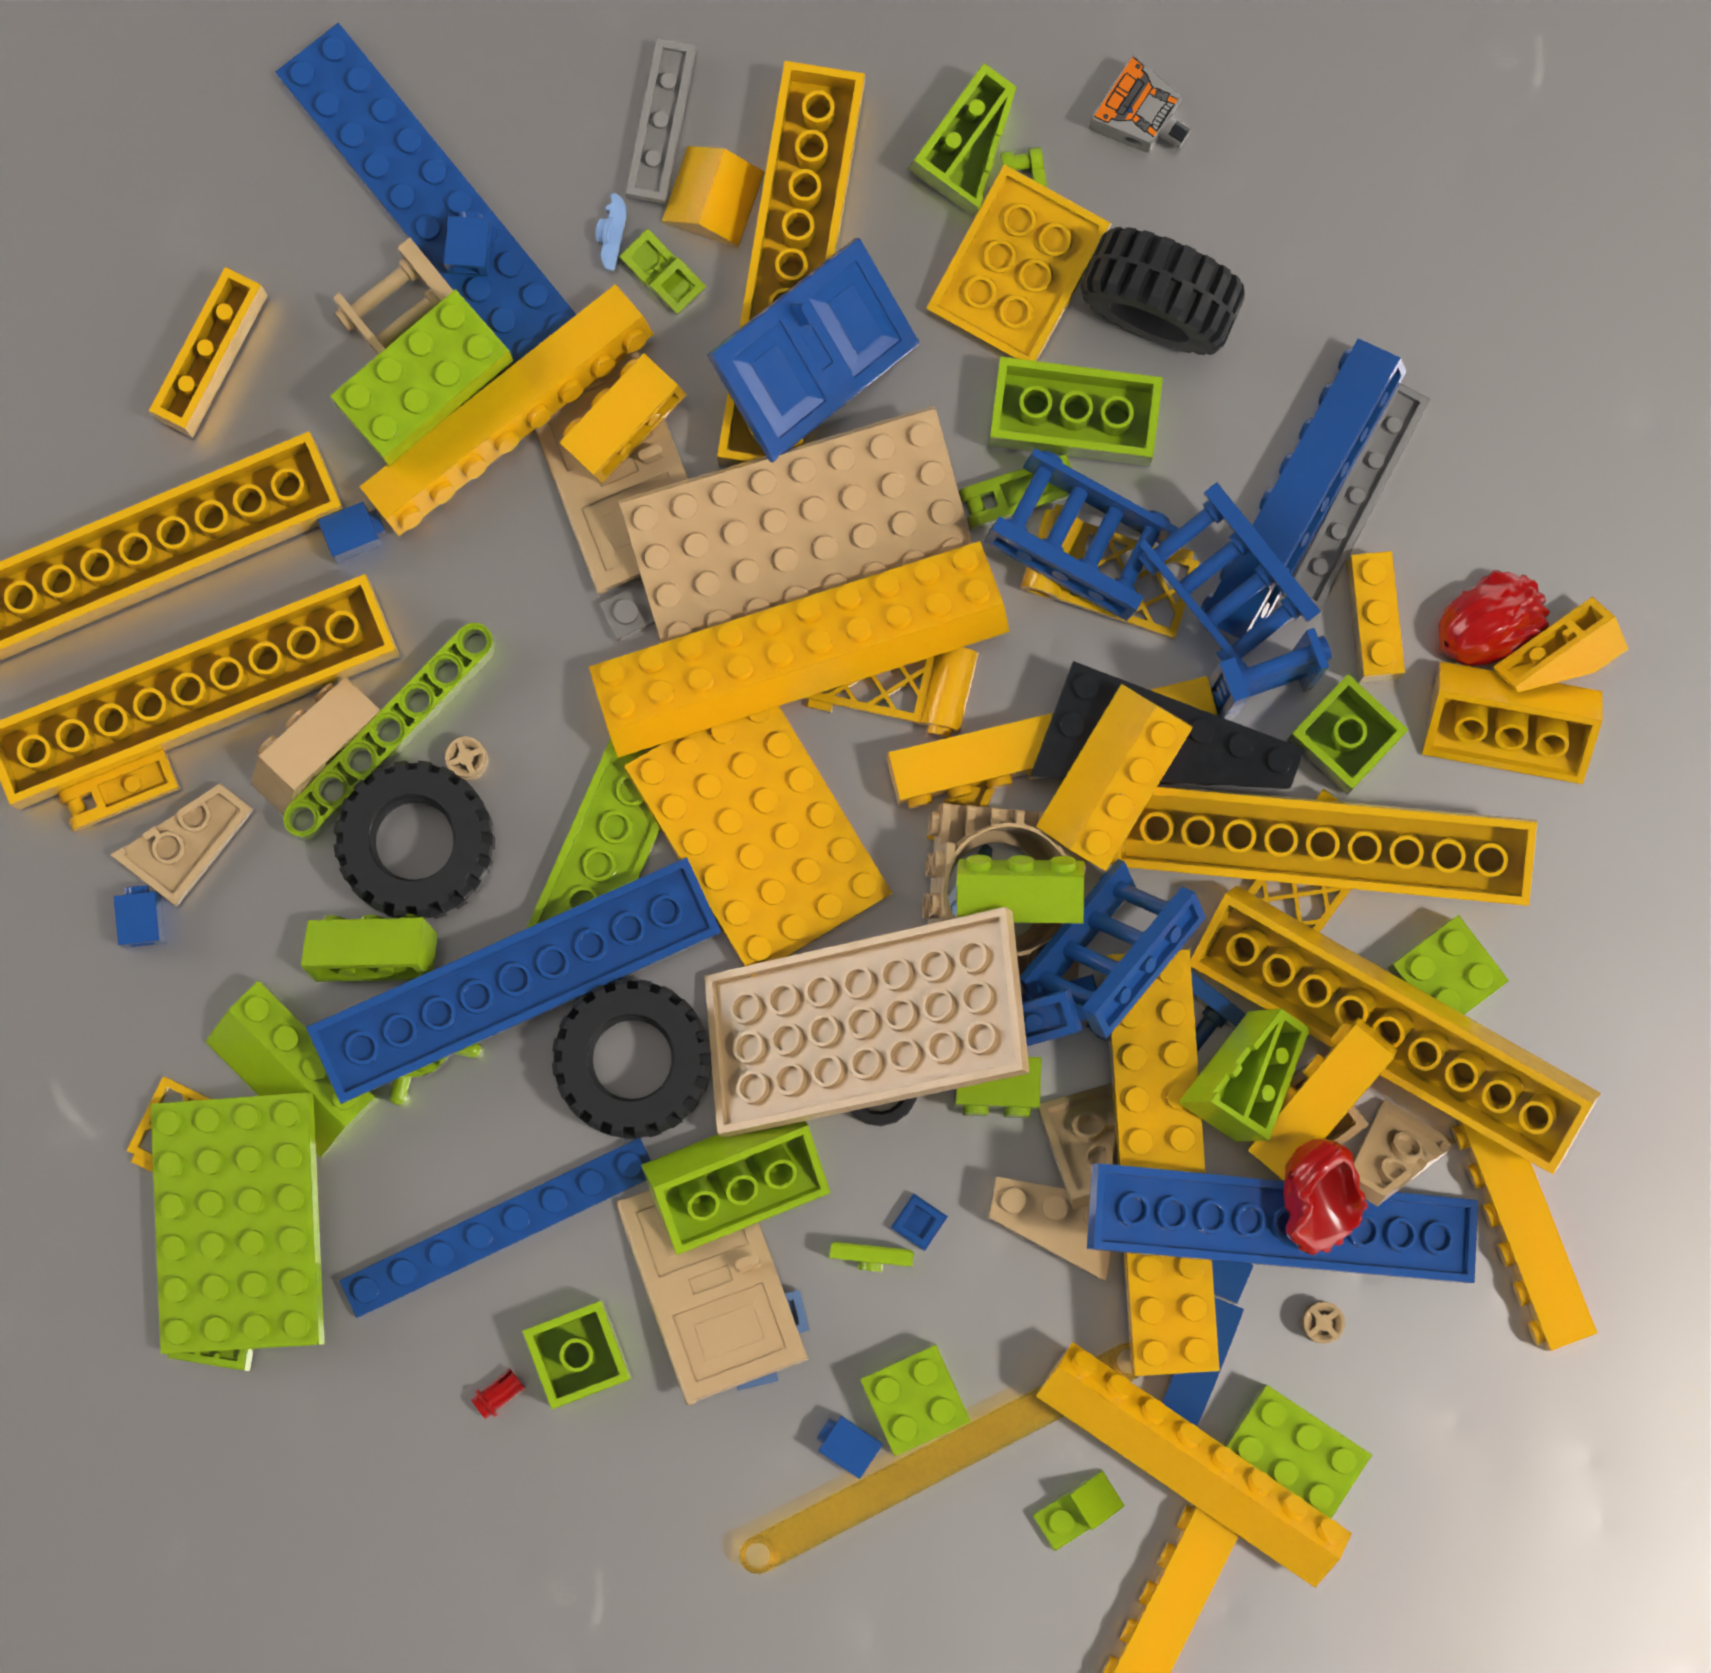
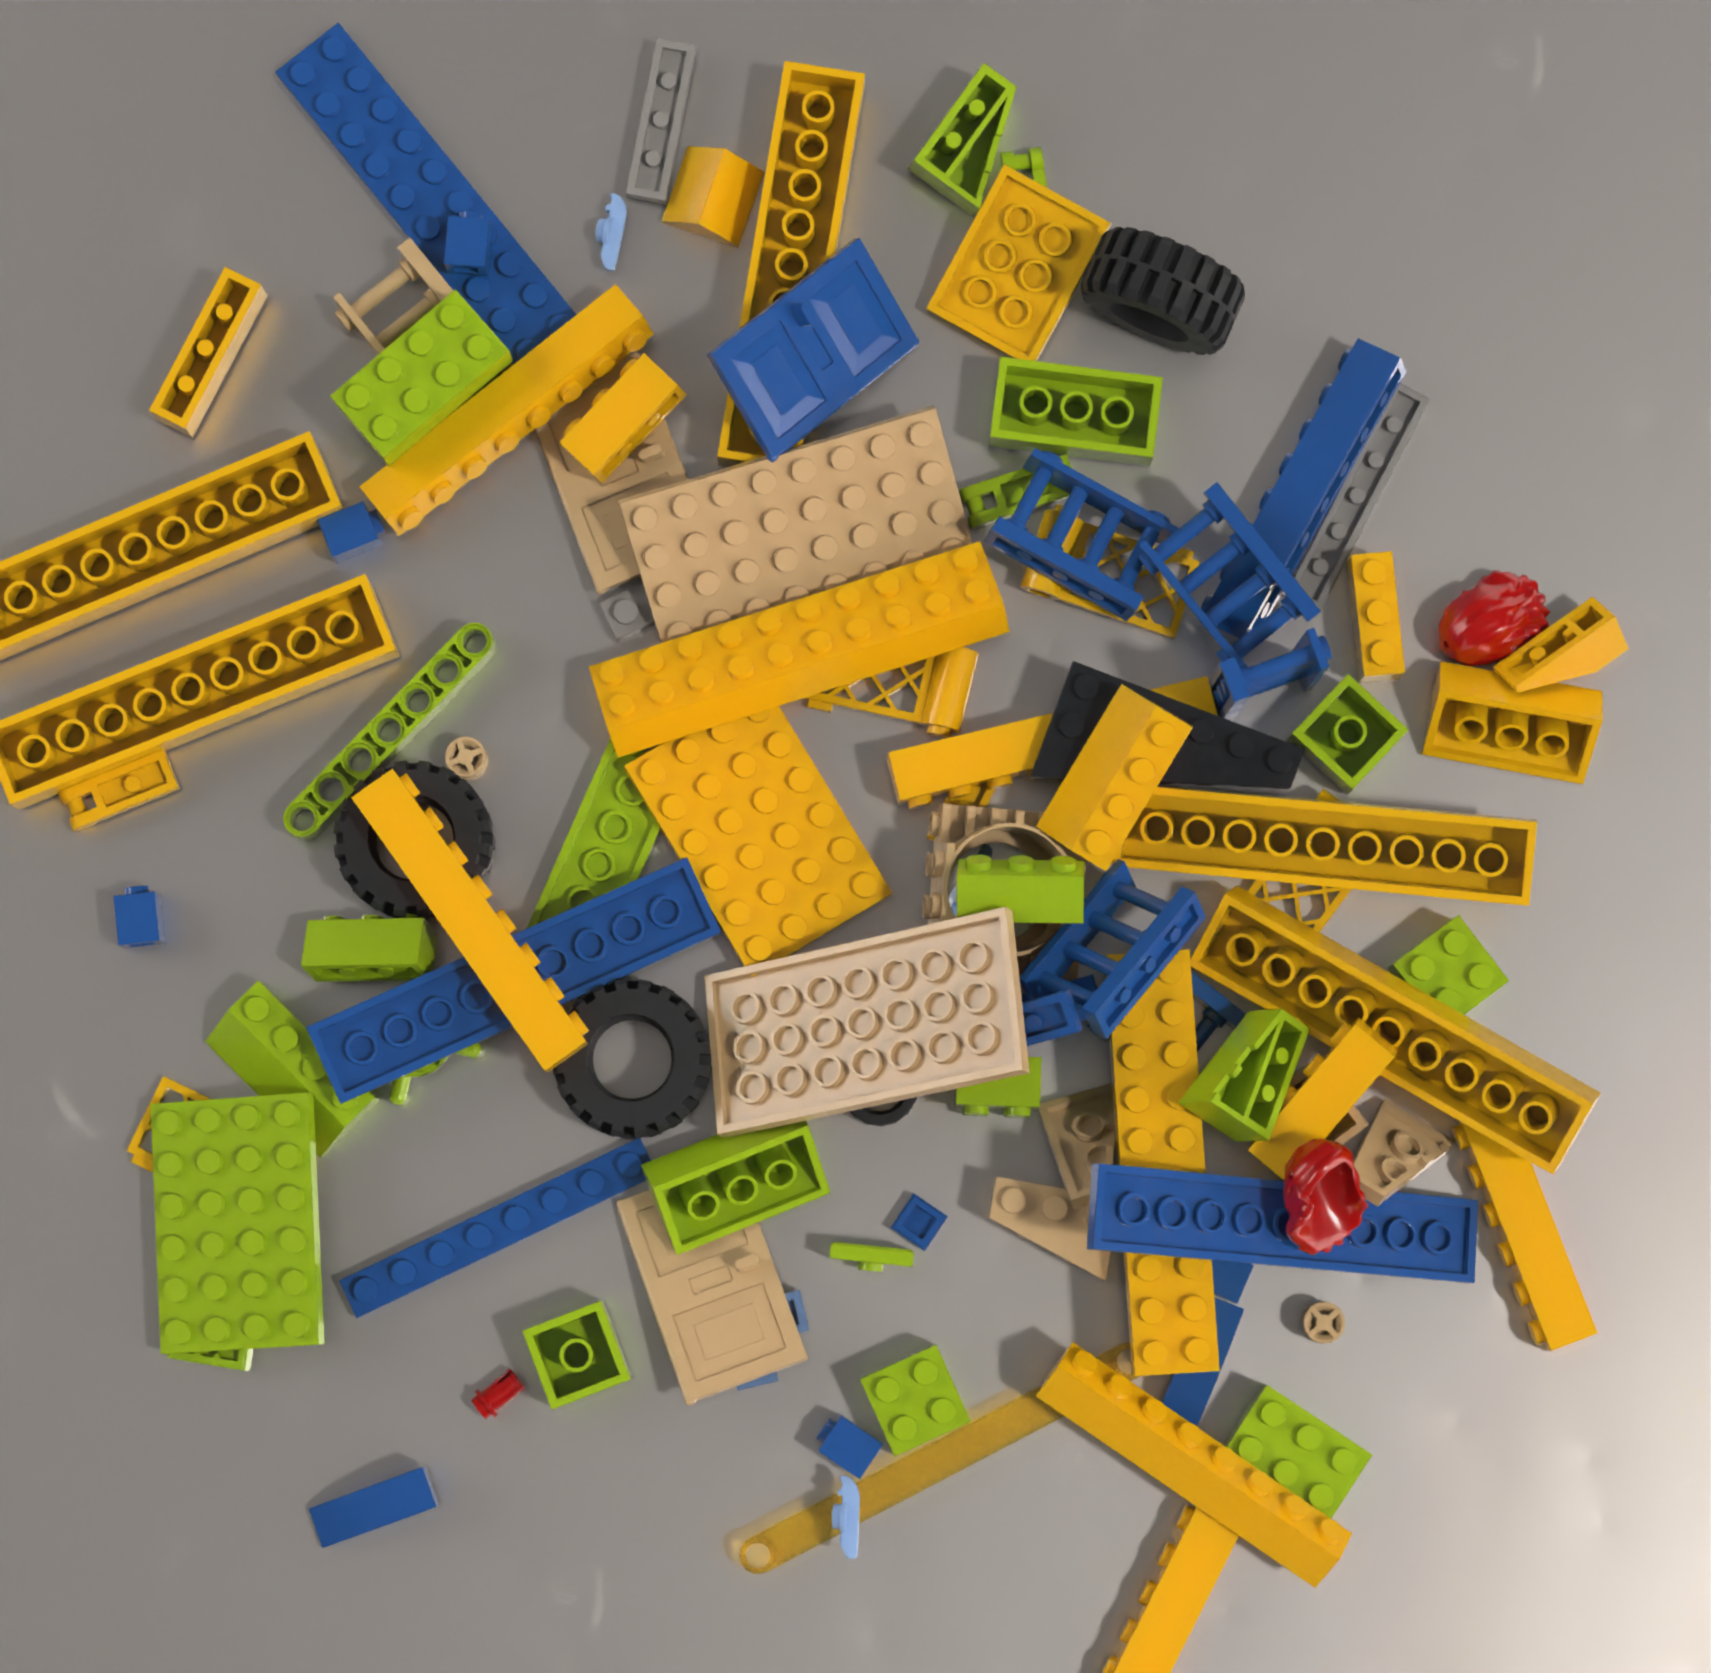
(186, 844): tan wing -> none
(310, 742): tan wedge -> none
(374, 1507): none -> blue slope
(470, 920): none -> yellow brick
(661, 271): lime slope -> none
(846, 1516): none -> light blue piece
(1078, 1510): lime slope -> none
(1140, 109): torso -> none

